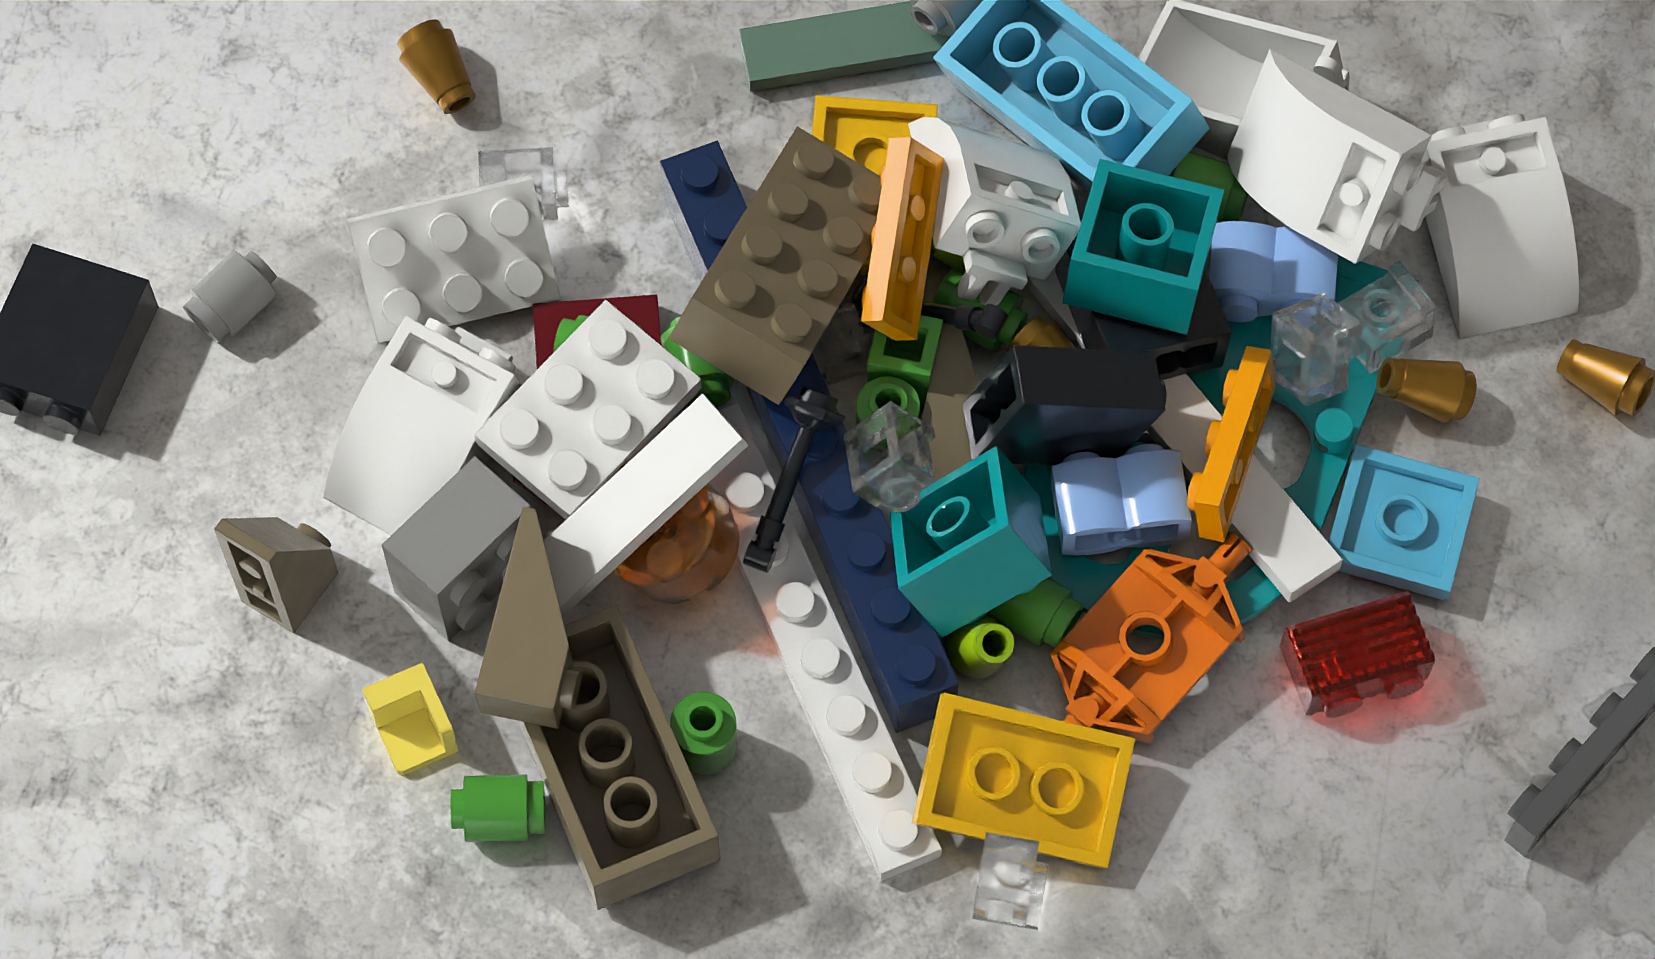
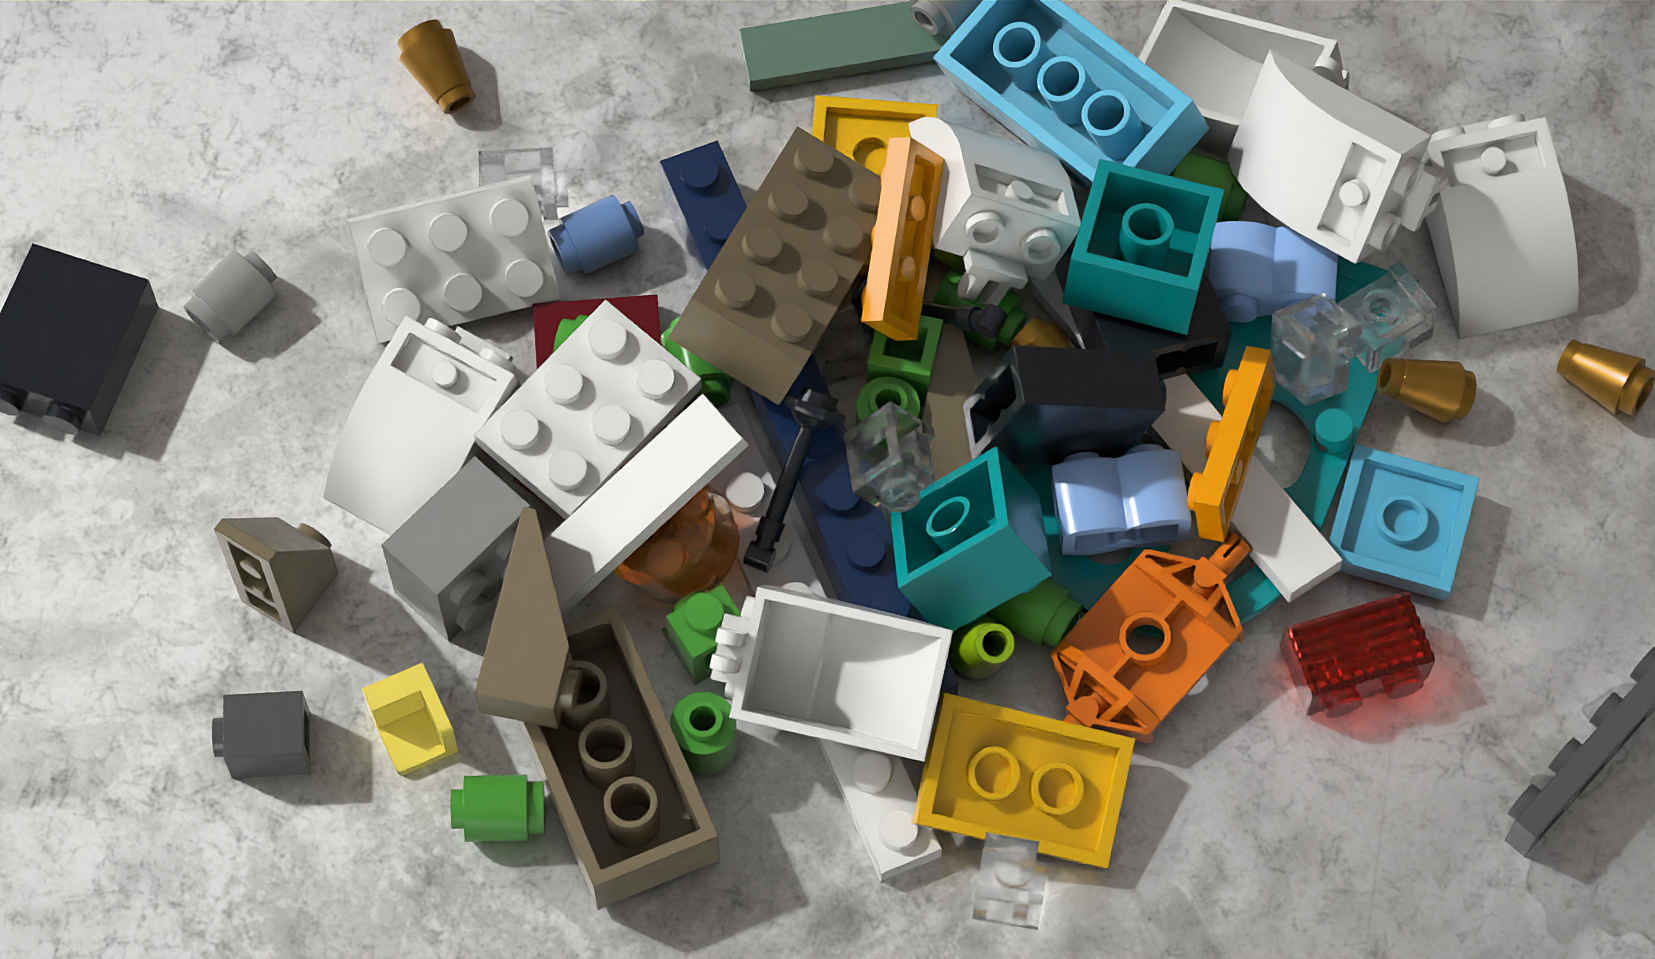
(264, 734): none -> dark grey brick
(596, 235): none -> medium blue brick
(694, 628): none -> bright green brick
(832, 670): none -> white piece

